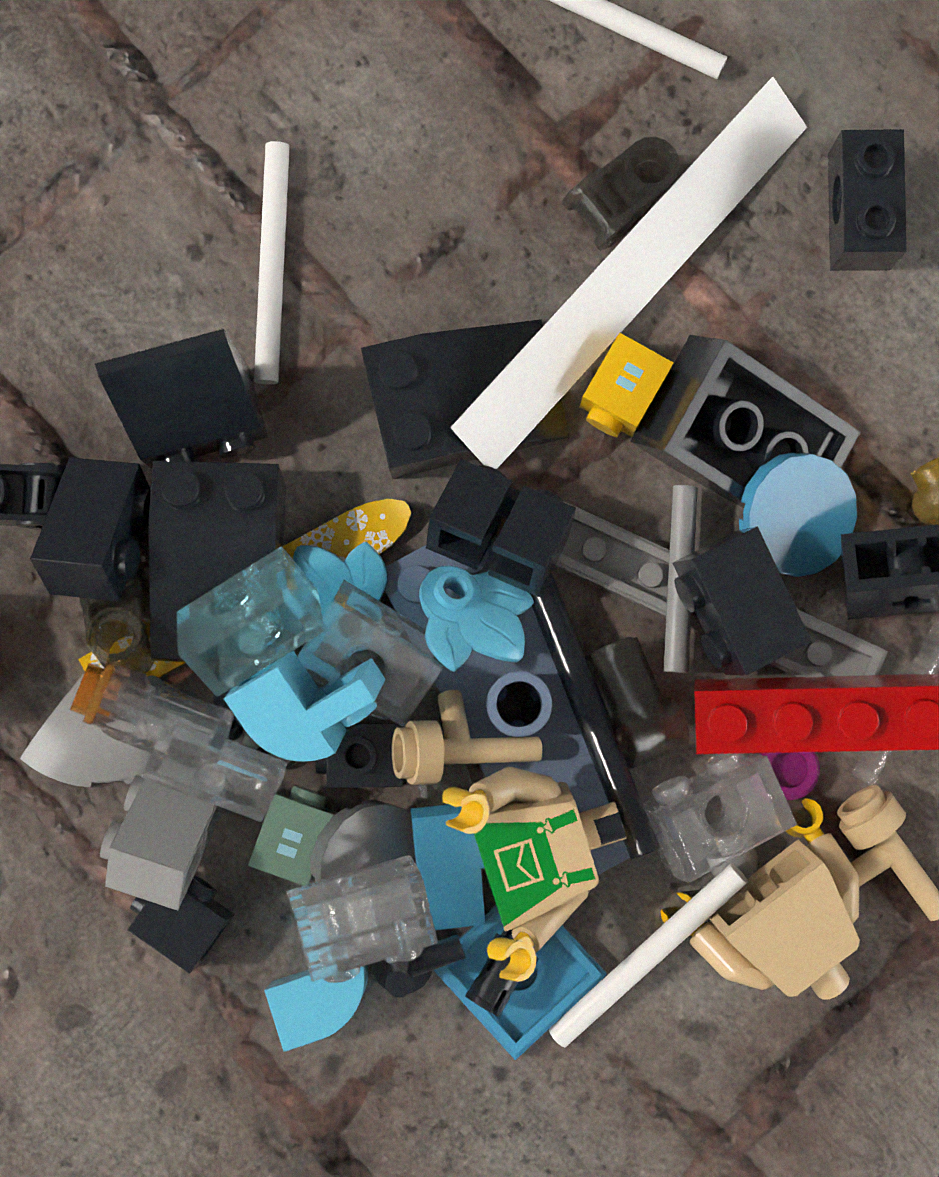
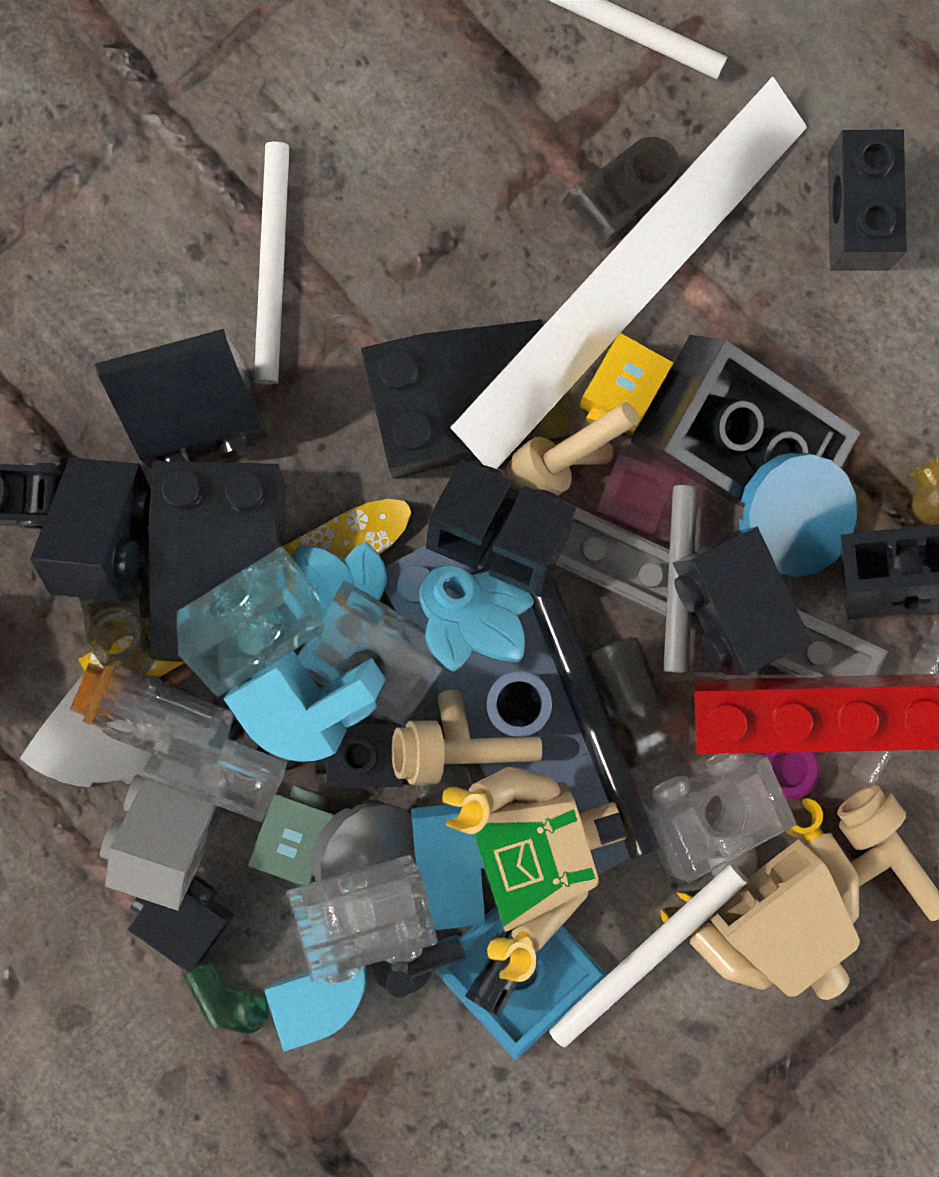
(225, 1007): none -> clear green arm
(547, 465): none -> tan piece
(635, 494): none -> clear pink plate

